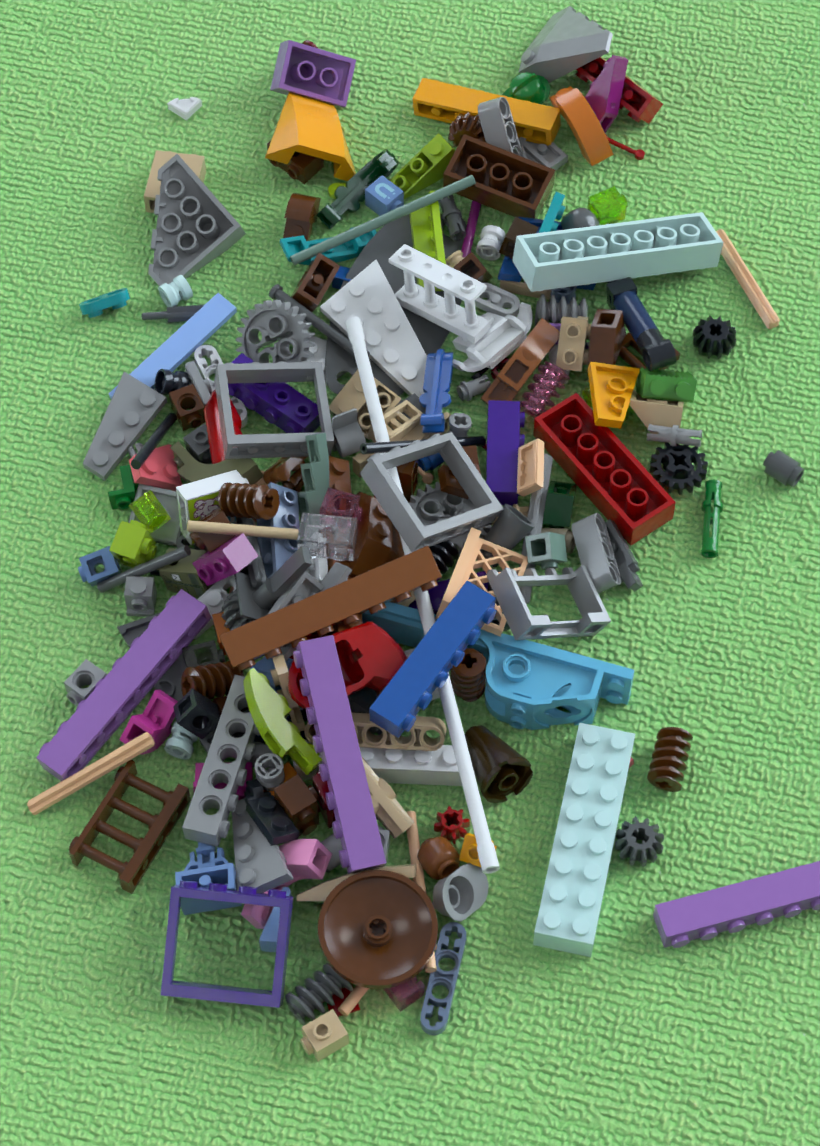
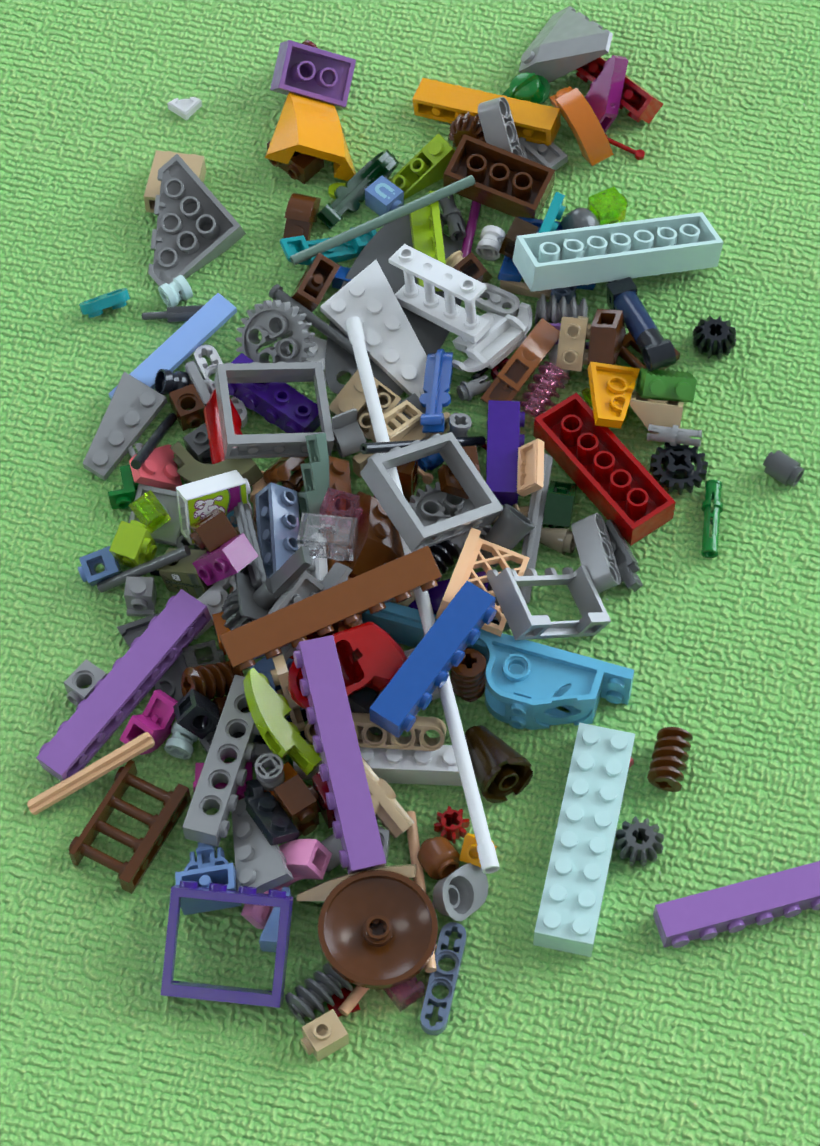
(237, 529): tan bar -> none
(248, 500): reddish brown piece -> none
(546, 549): sand green brick -> none
(748, 282): light nougat axle -> none

